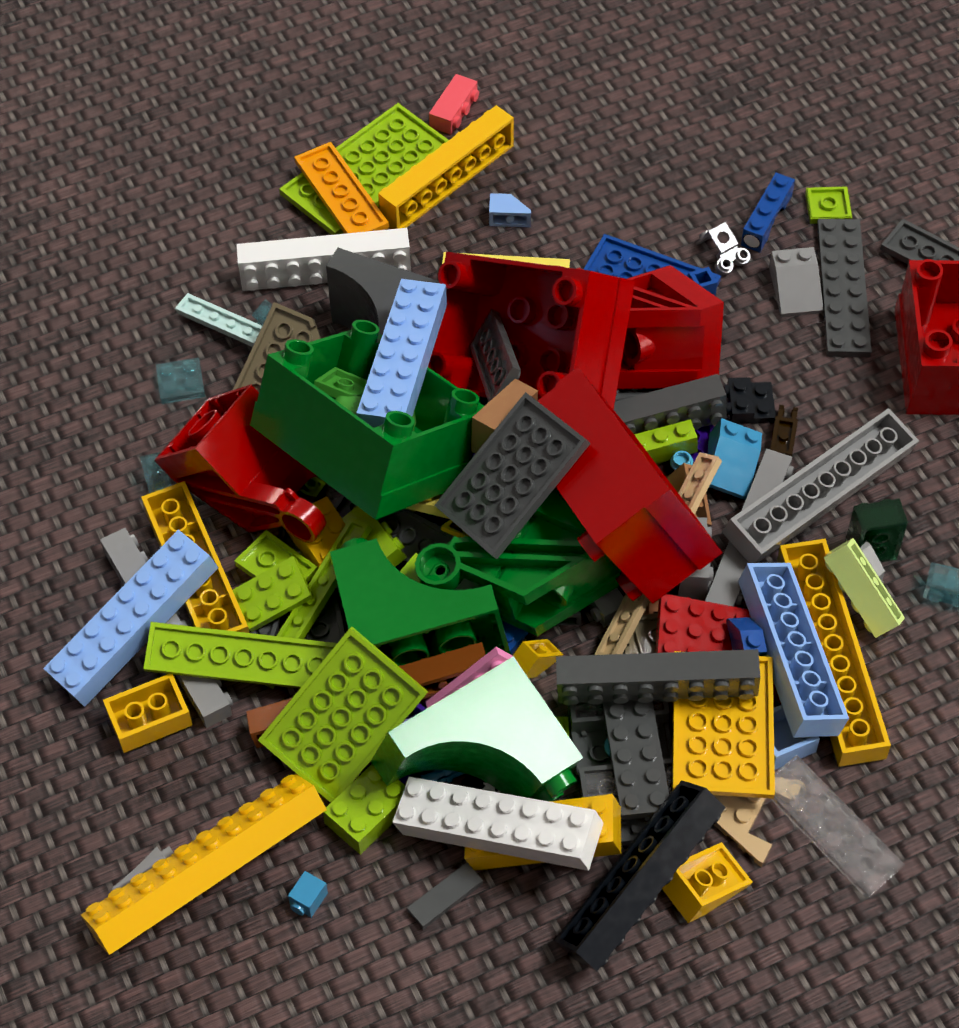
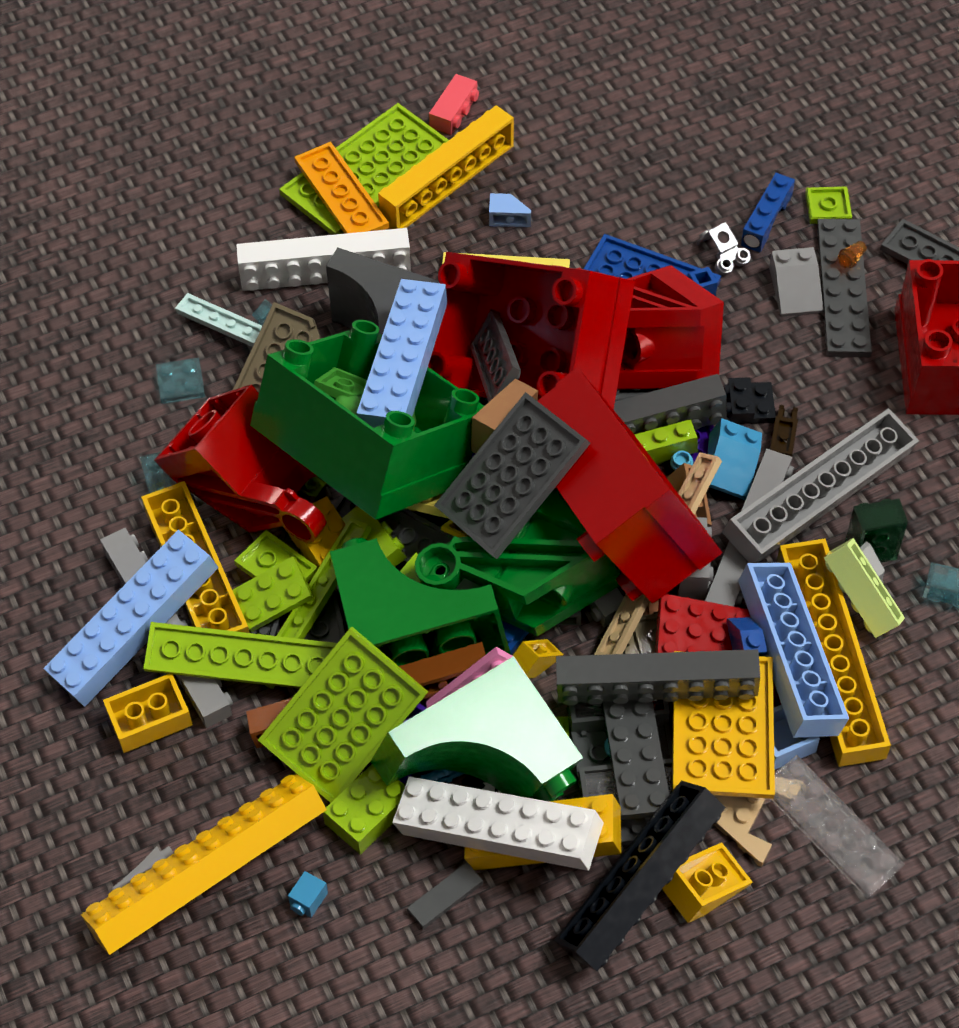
(851, 255): none -> clear orange cone

